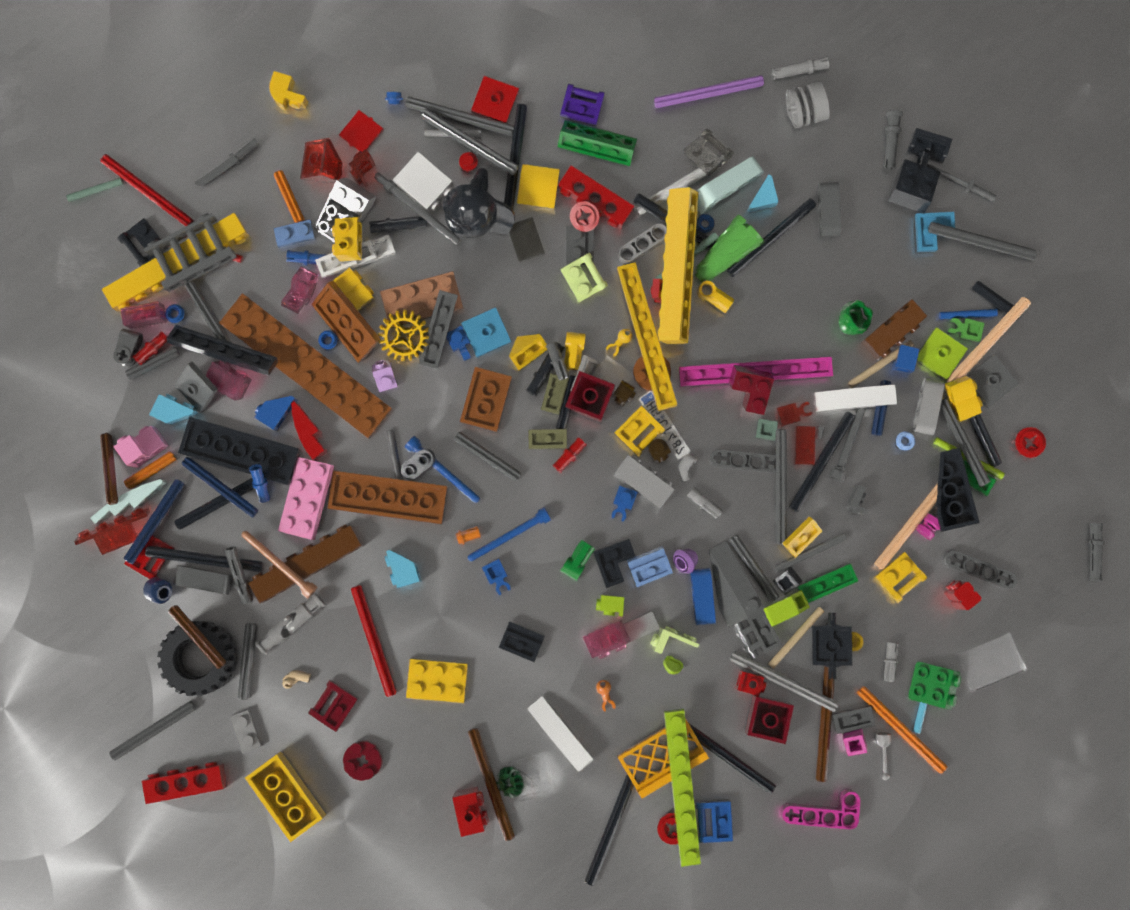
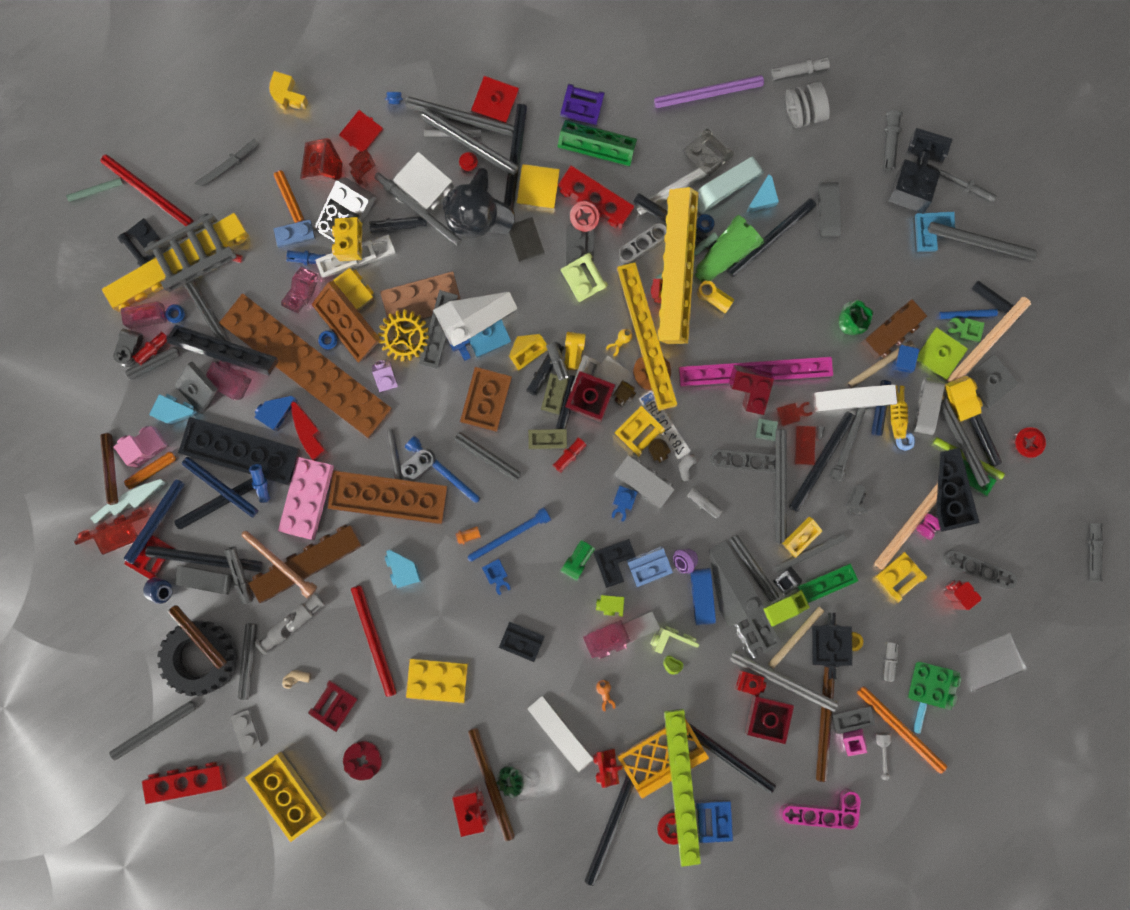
(470, 316): none -> white wedge
(608, 768): none -> red hips
(899, 414): none -> yellow hinge

